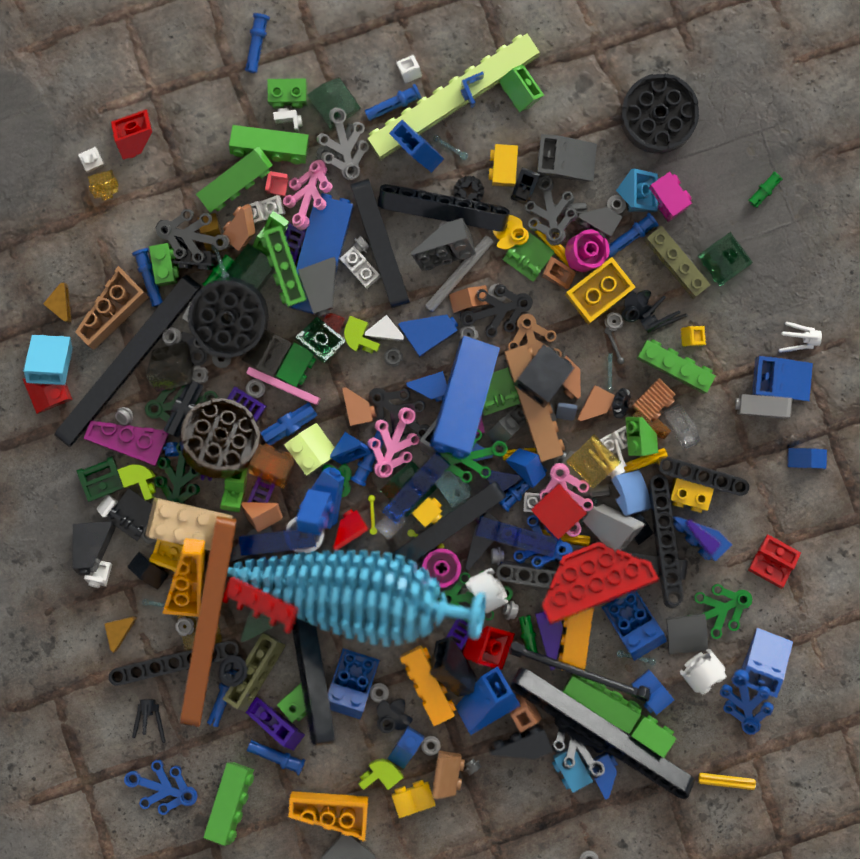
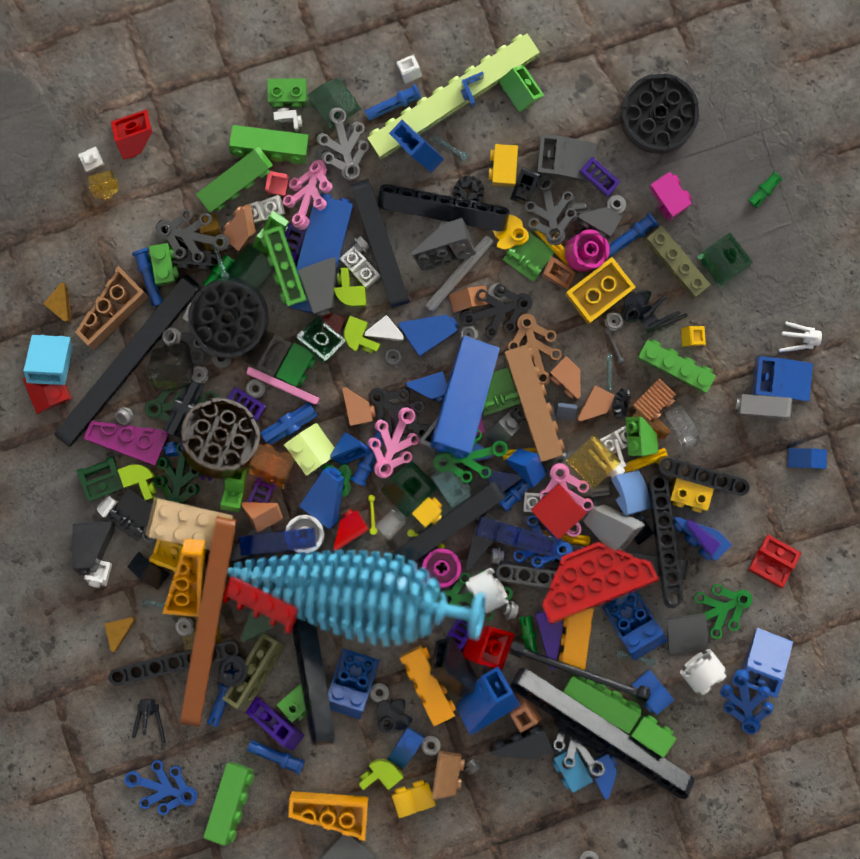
(257, 33): blue pin -> none
(314, 512): blue brick -> none
(347, 295): none -> lime brick
(416, 487): clear blue slope -> none
(544, 375): black panel -> none
(609, 176): none -> dark purple slope
(636, 191): dark azure slope -> none
(727, 781): yellow axle -> none

